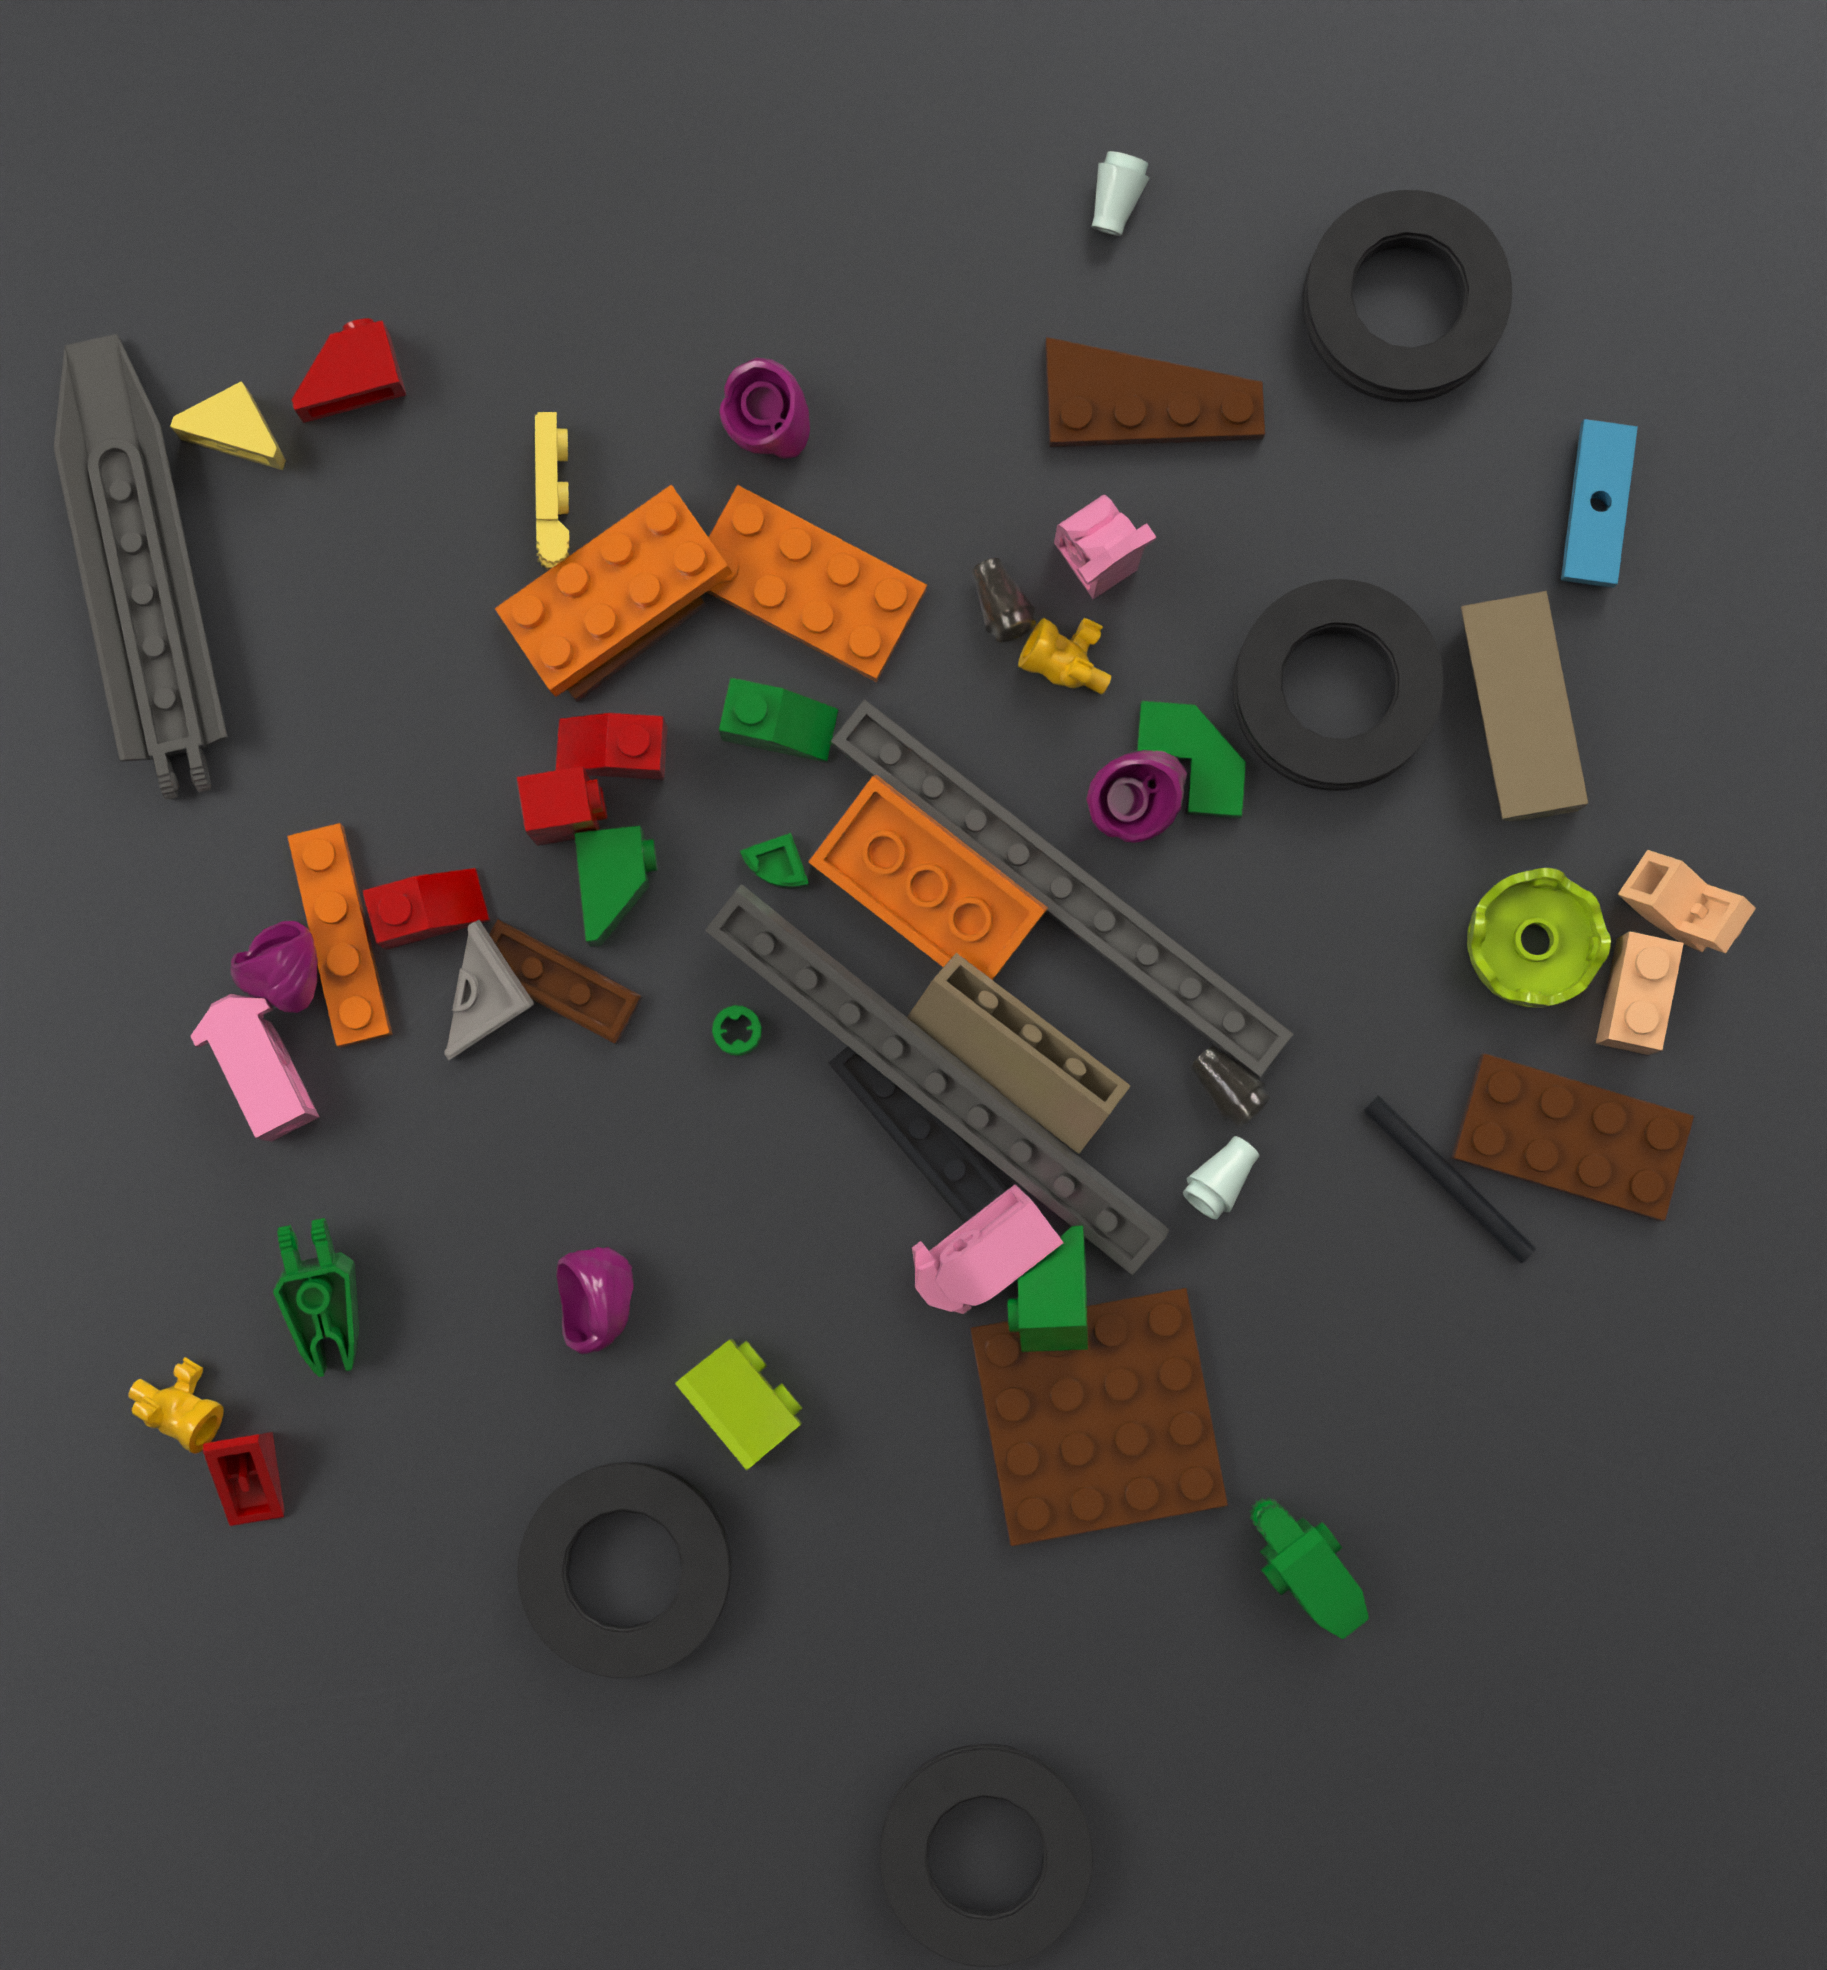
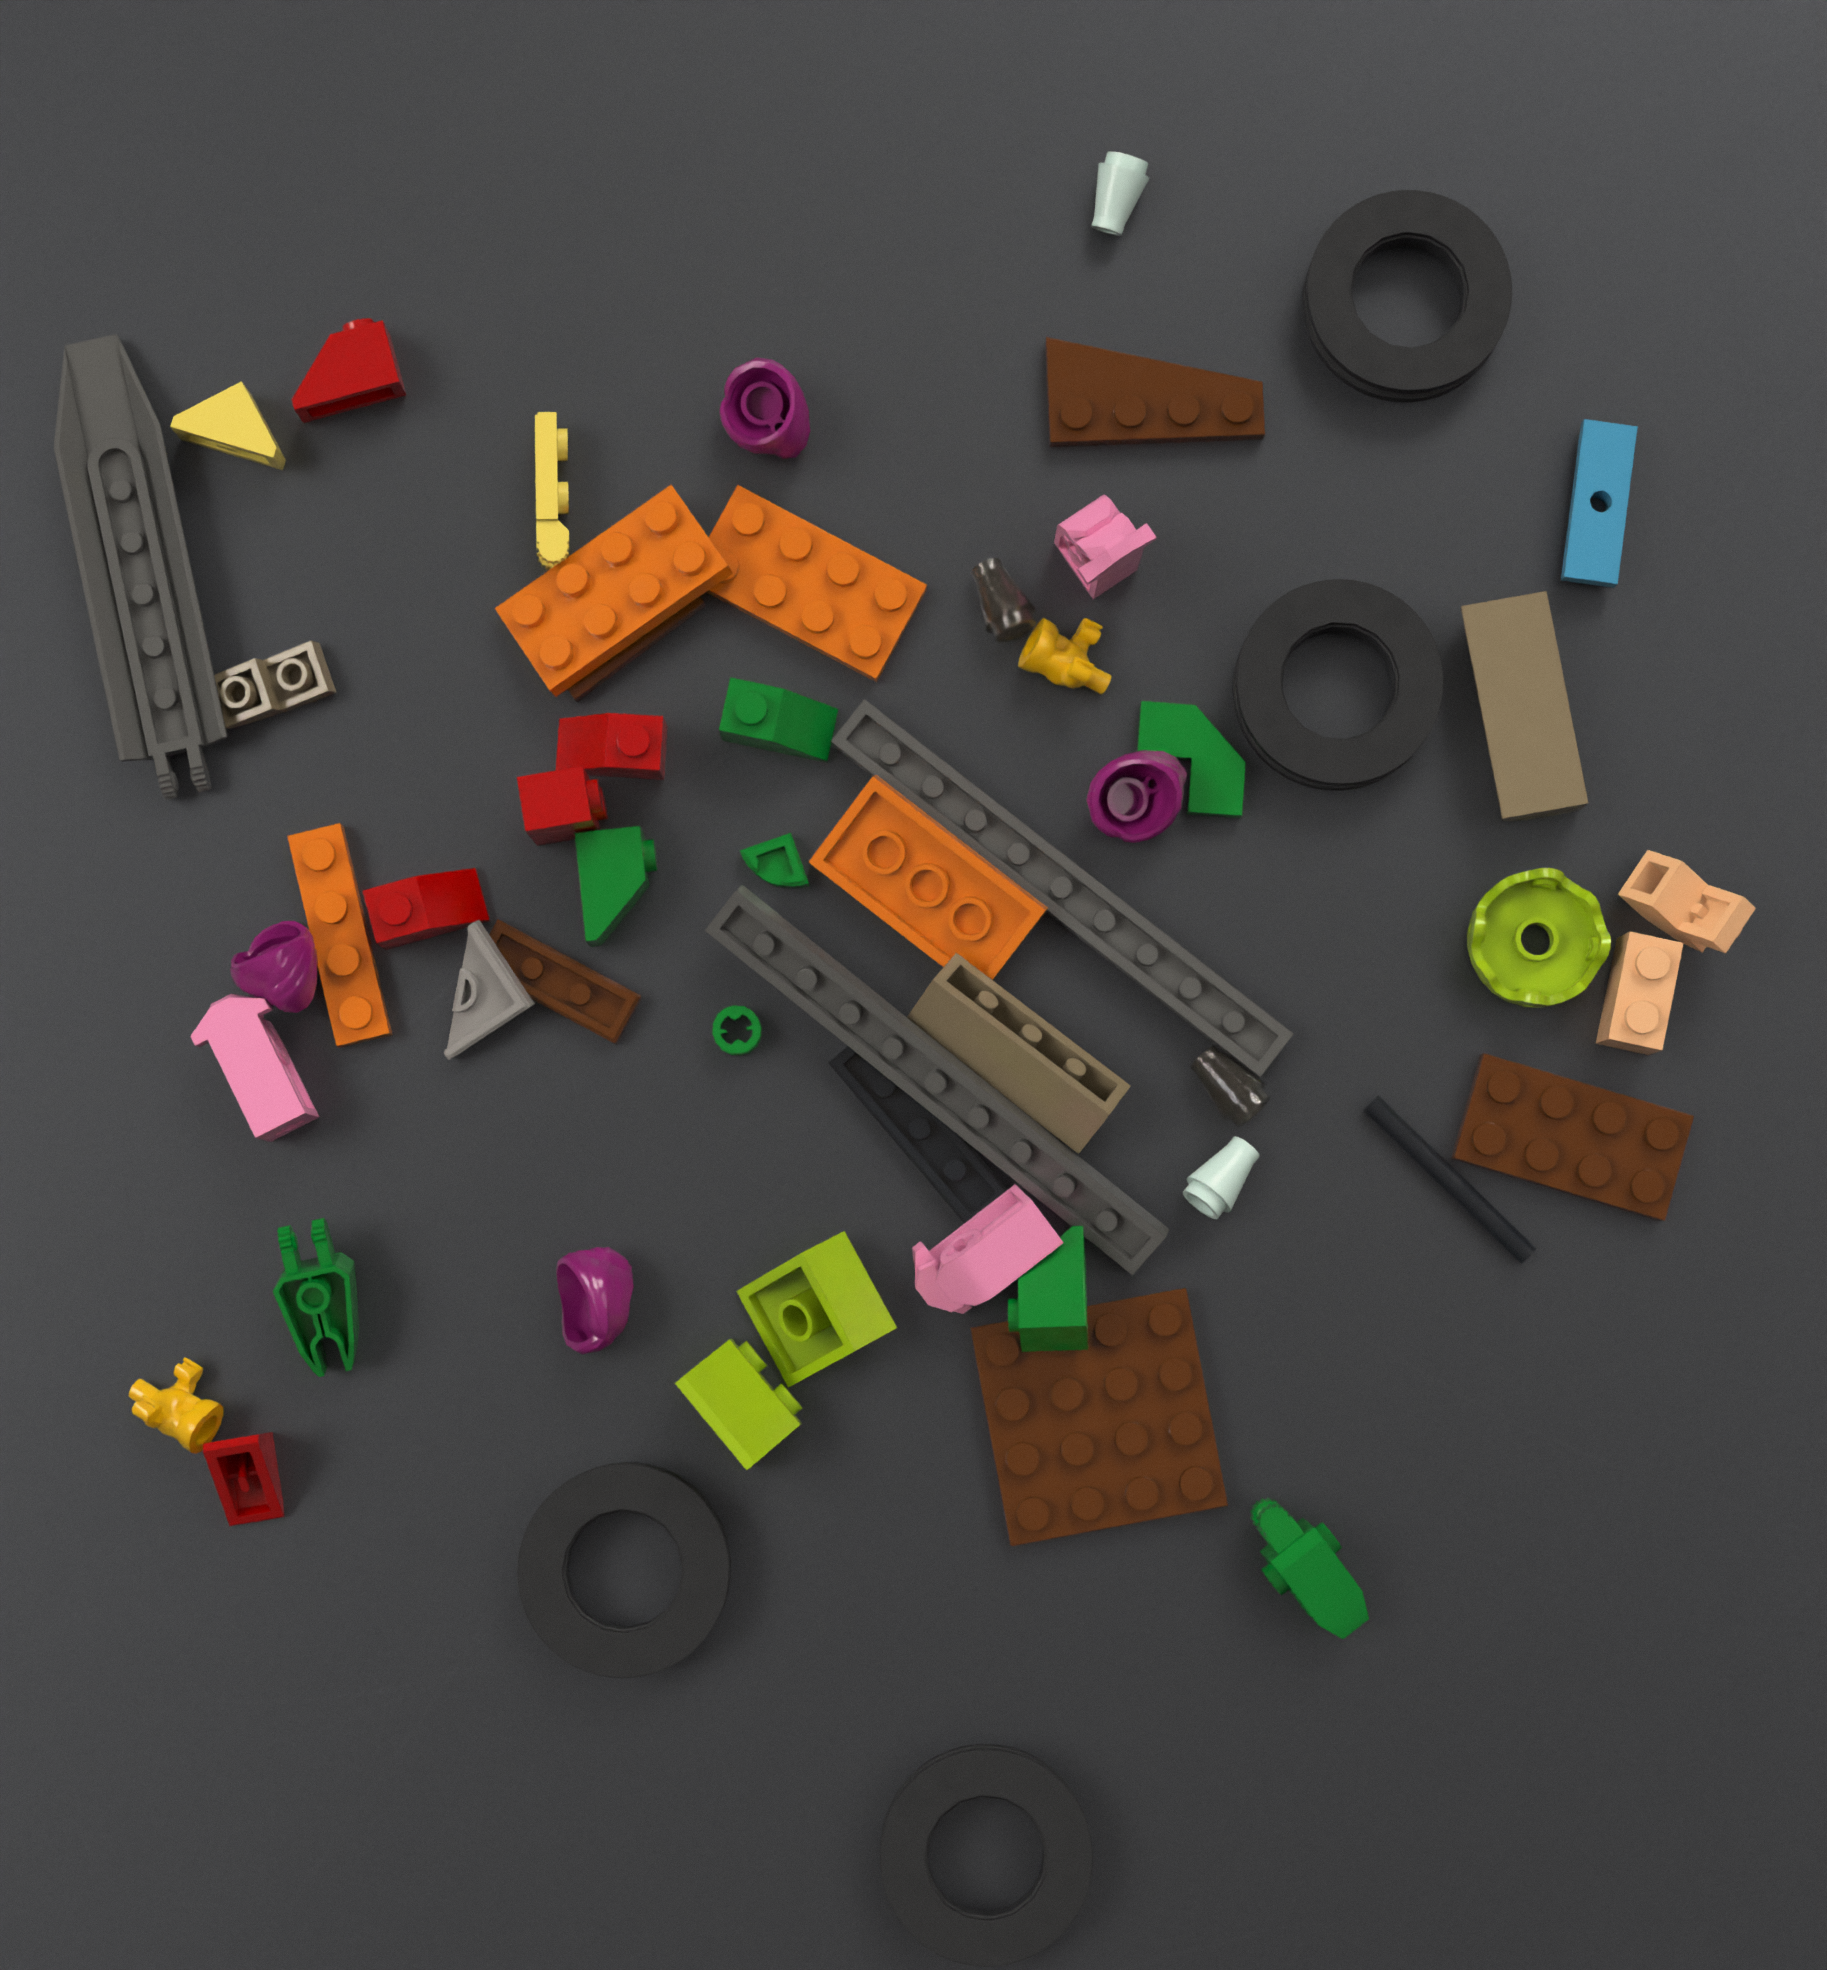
(273, 685): none -> dark tan slope
(816, 1309): none -> lime slope

